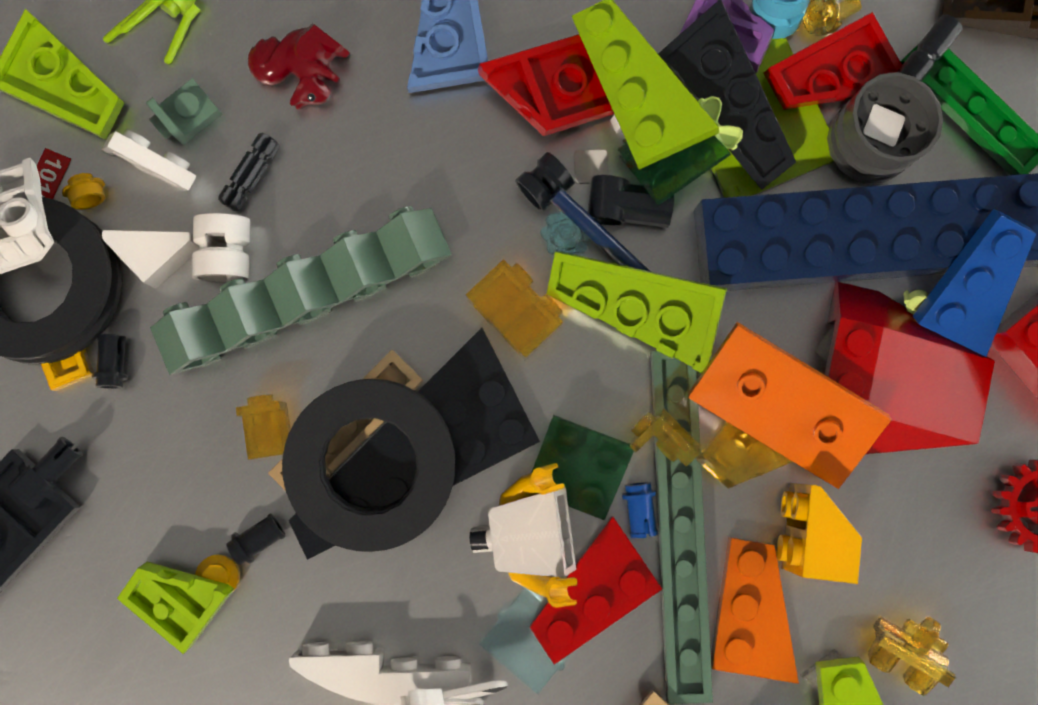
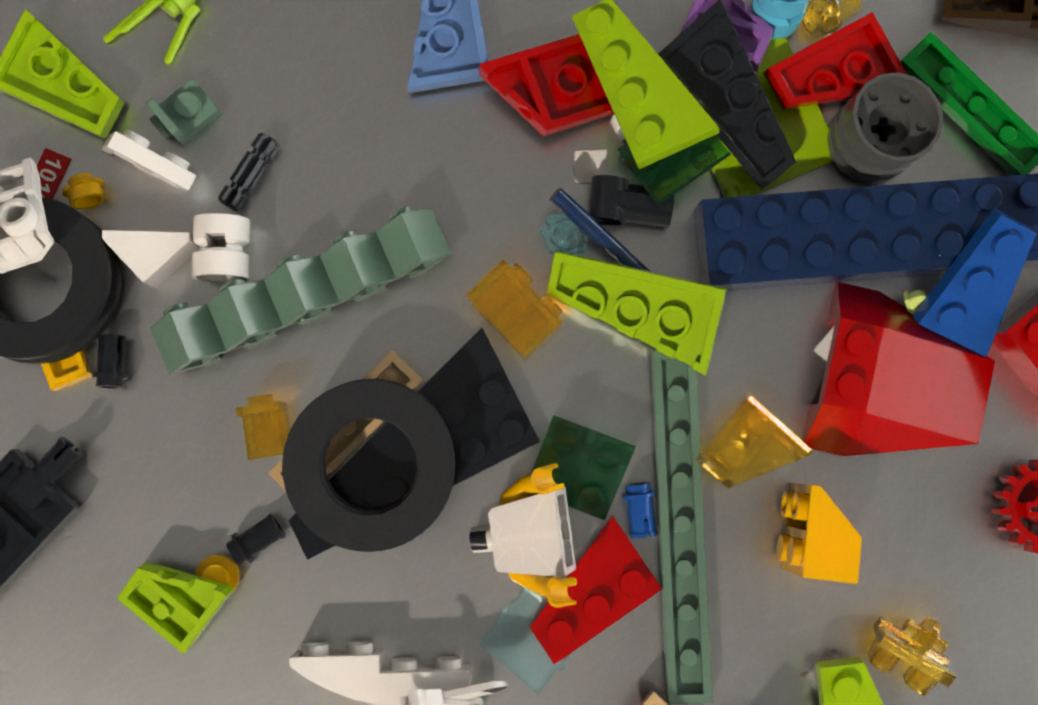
(301, 53): dark red animal -> none
(544, 181): black wheel -> none
(671, 436): clear yellow bracket -> none
(728, 135): yellowish green piece -> none
(752, 616): orange wing -> none
(788, 405): orange plate -> none
(884, 125): white sticker -> none
(932, 47): black piece -> none

